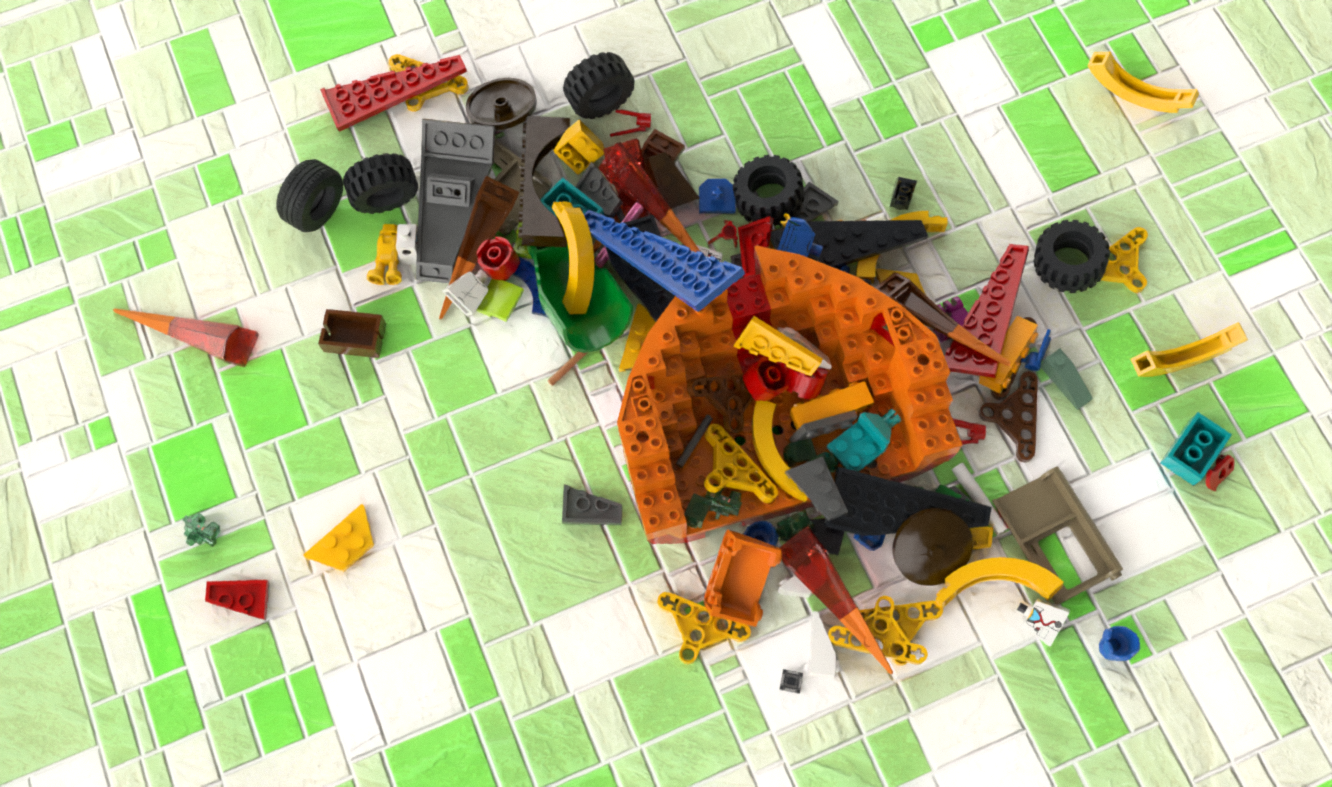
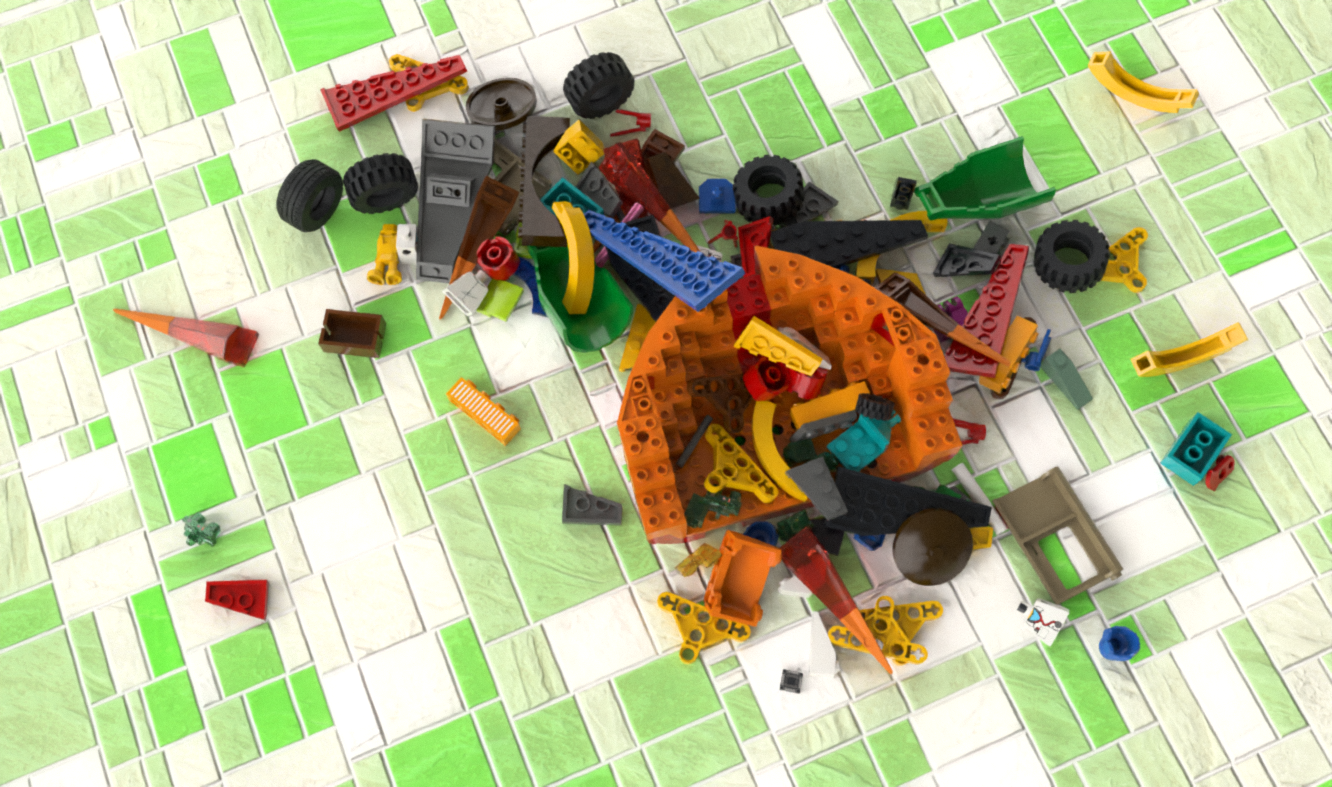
(344, 542): yellow wing -> none
(484, 411): none -> light orange brick
(565, 368): nougat bar -> none
(704, 555): none -> clear yellow plate
(798, 237): blue torso -> none
(874, 406): none -> black tyre
(965, 261): none -> black wing
(983, 186): none -> green windscreen
(994, 235): none -> dark grey brick
(1000, 568): yellow arch -> none
(1016, 424): reddish brown beam -> none

